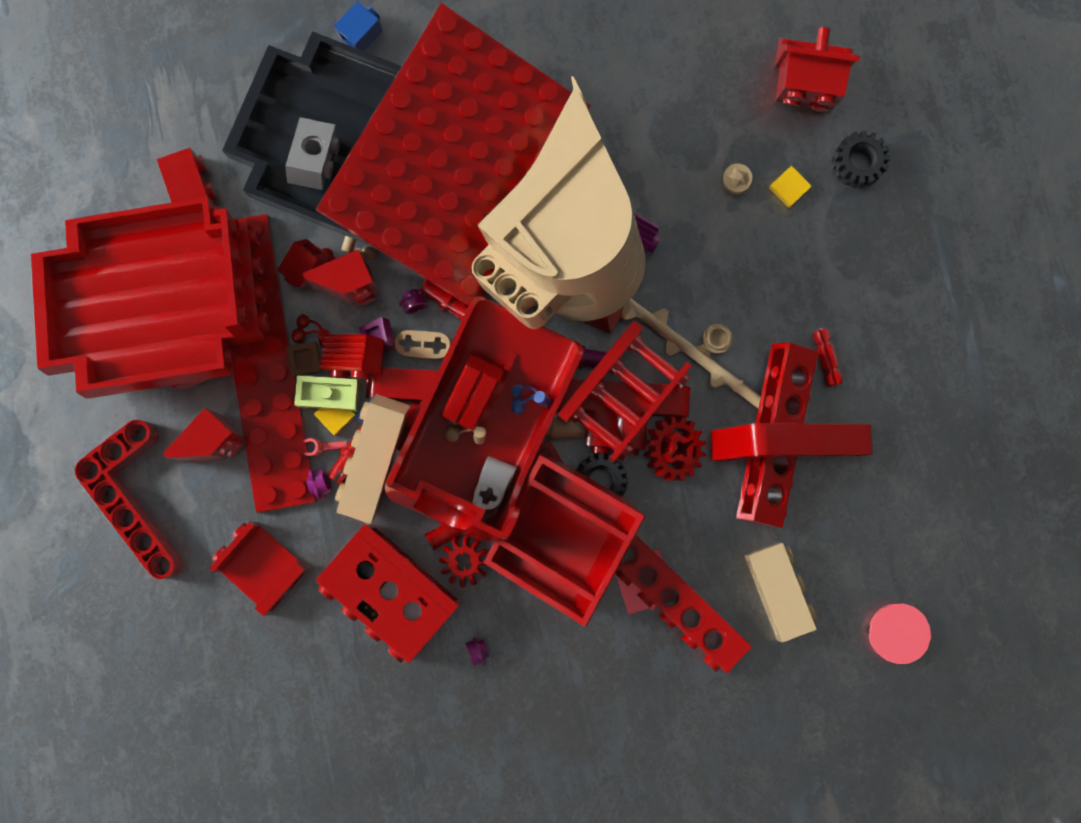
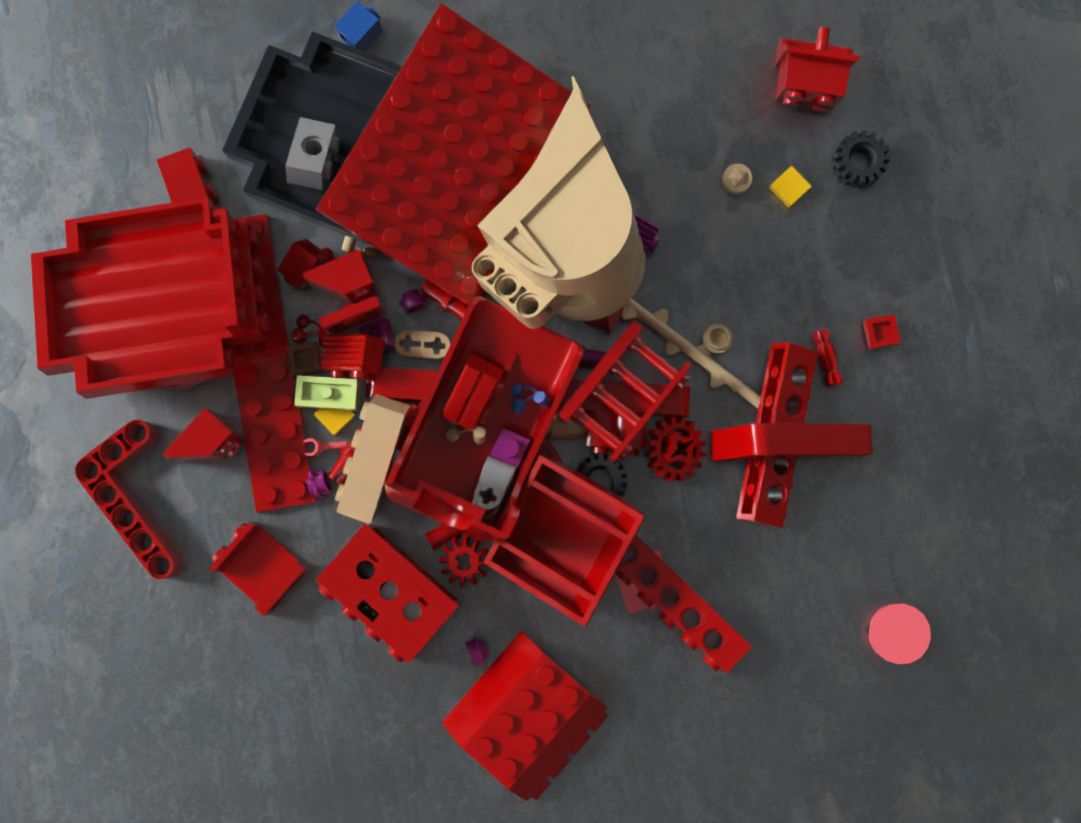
(352, 315): none -> red plate
(510, 447): none -> magenta plate
(524, 718): none -> red slope
(781, 591): tan brick -> none
(881, 331): none -> red plate

